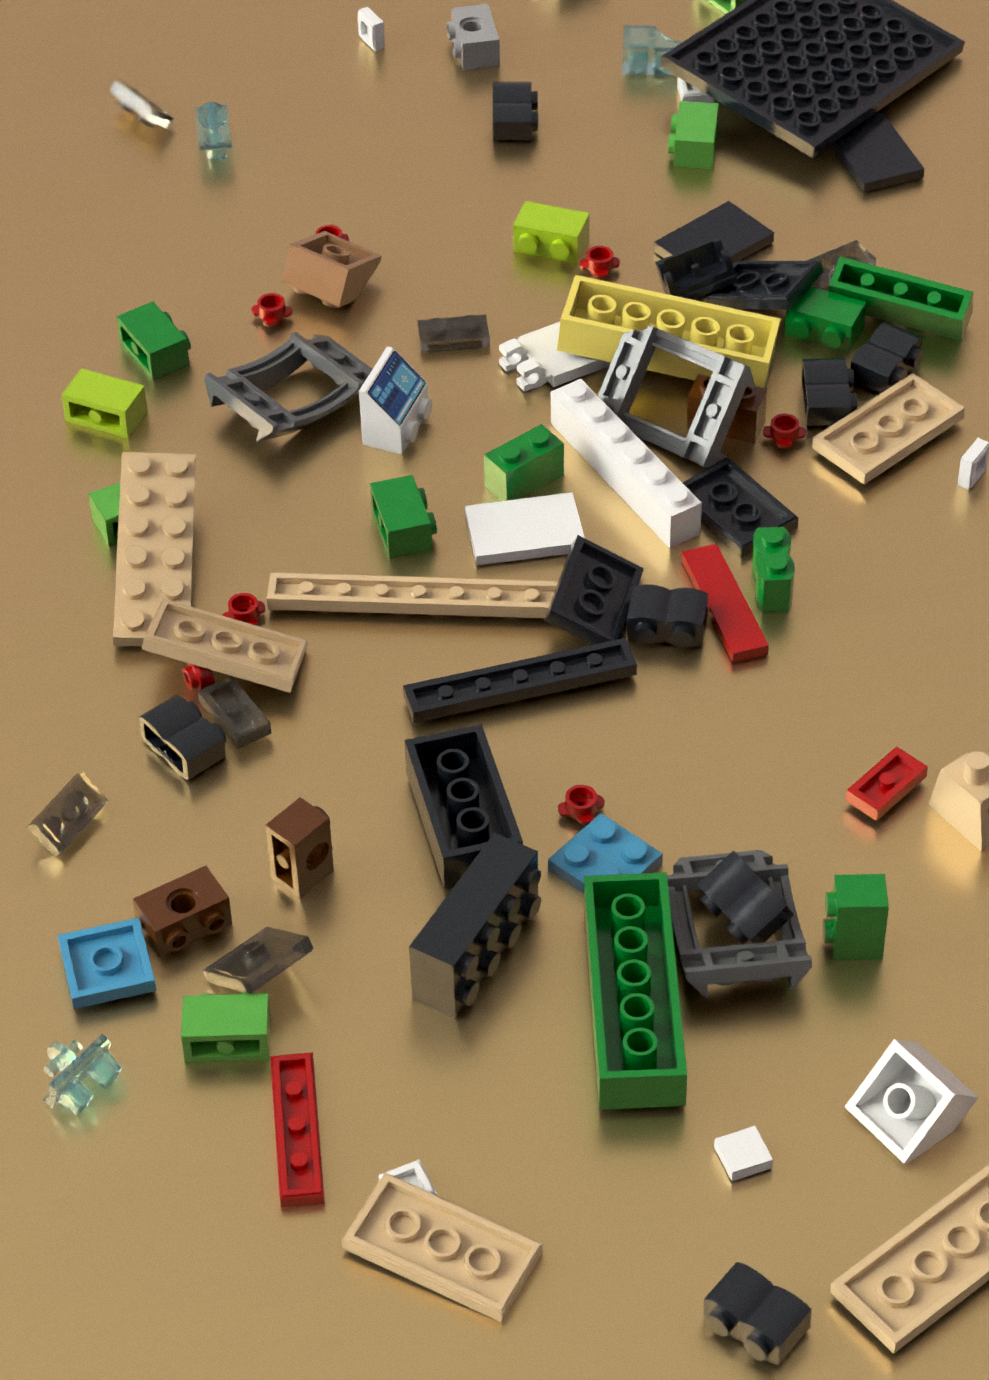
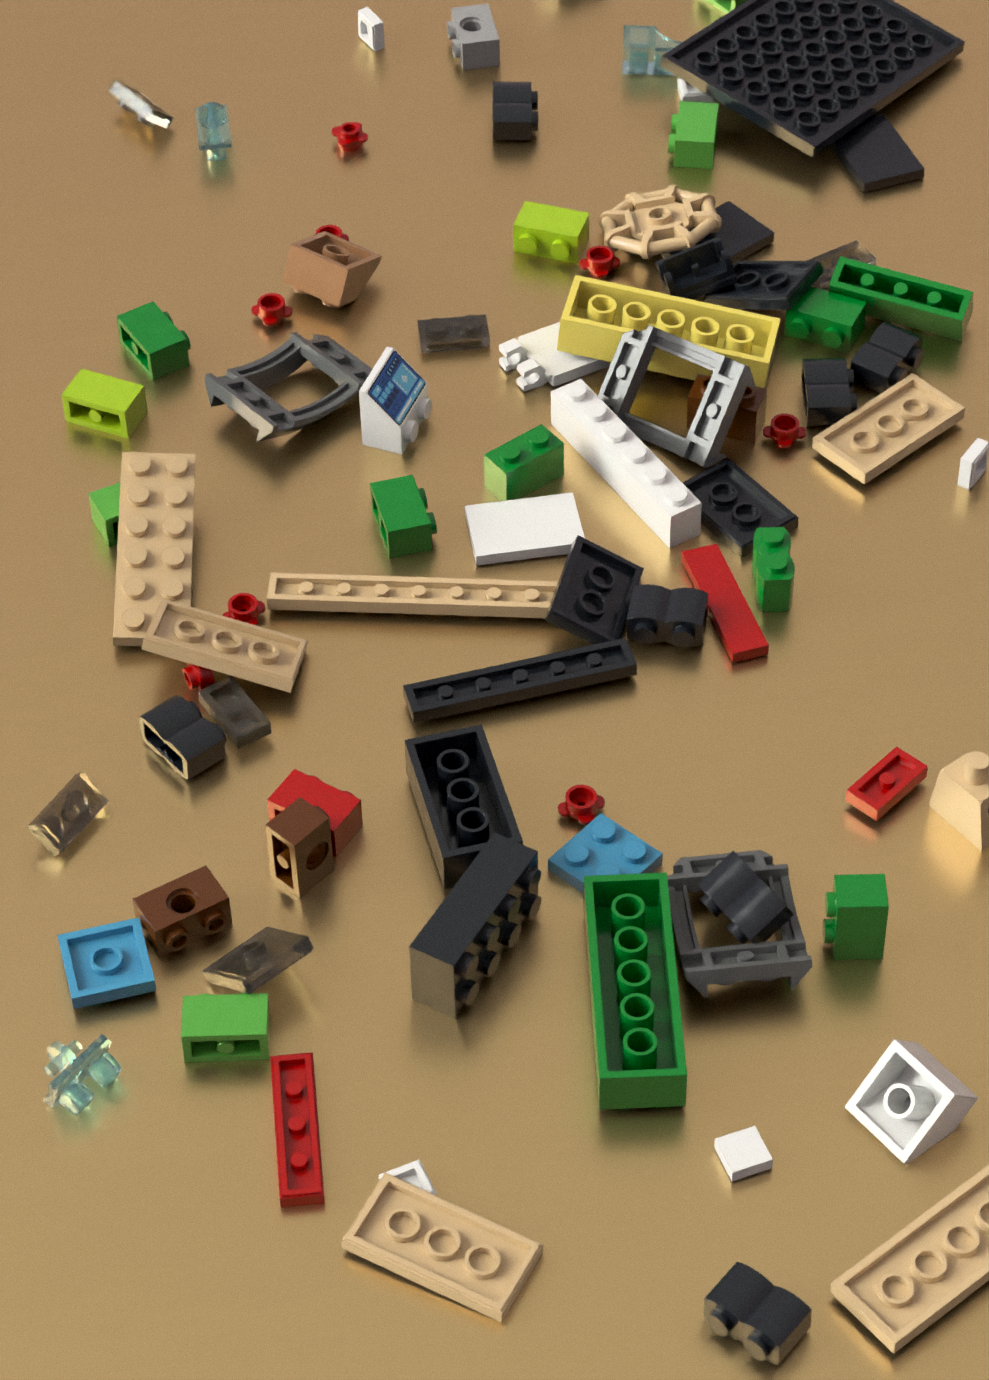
(340, 806): none -> red brick
(349, 136): none -> red plate
(659, 221): none -> tan plate

